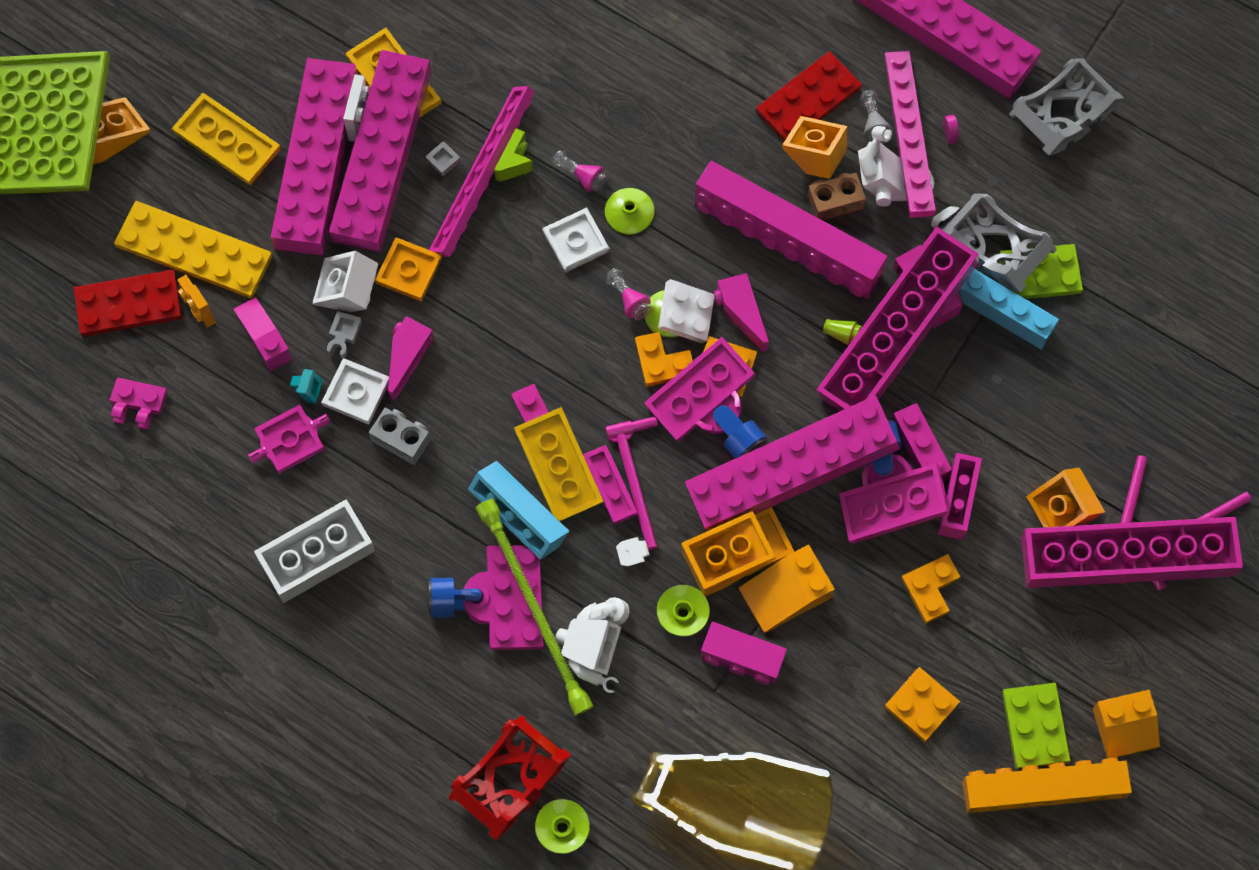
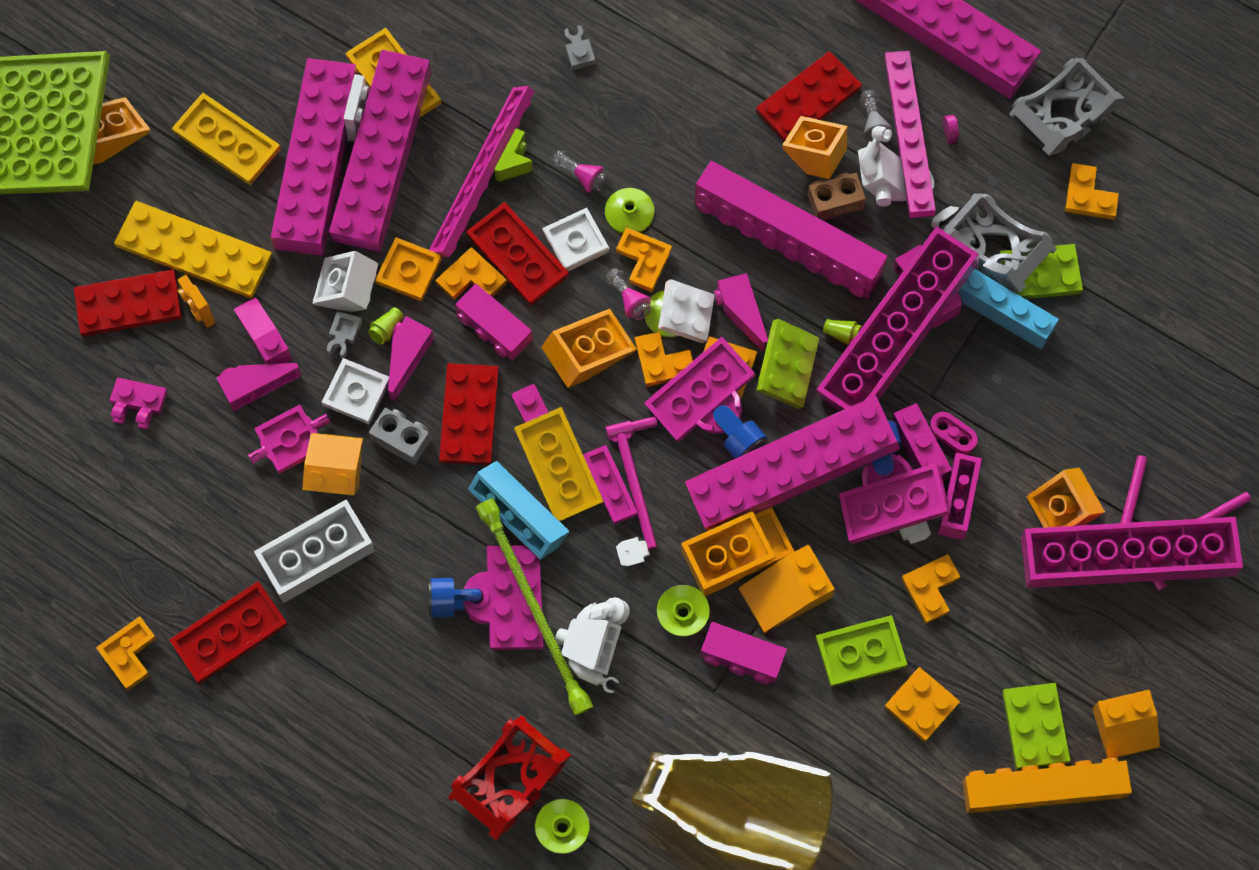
(121, 649): none -> light orange plate
(228, 632): none -> red plate
(251, 382): none -> dark pink slope
(307, 385): teal tile -> none
(333, 464): none -> light orange slope
(382, 328): none -> lime cone
(442, 158): light grey plate -> none
(469, 270): none -> light orange plate
(469, 414): none -> red plate
(493, 322): none -> dark pink brick
(517, 253): none -> red plate
(579, 50): none -> light grey plate
(587, 347): none -> light orange slope
(649, 254): none -> light orange plate
(787, 364): none -> lime plate
(861, 651): none -> lime plate
(916, 532): none -> white piece
(955, 431): none -> dark pink plate
(1083, 198): none -> light orange plate

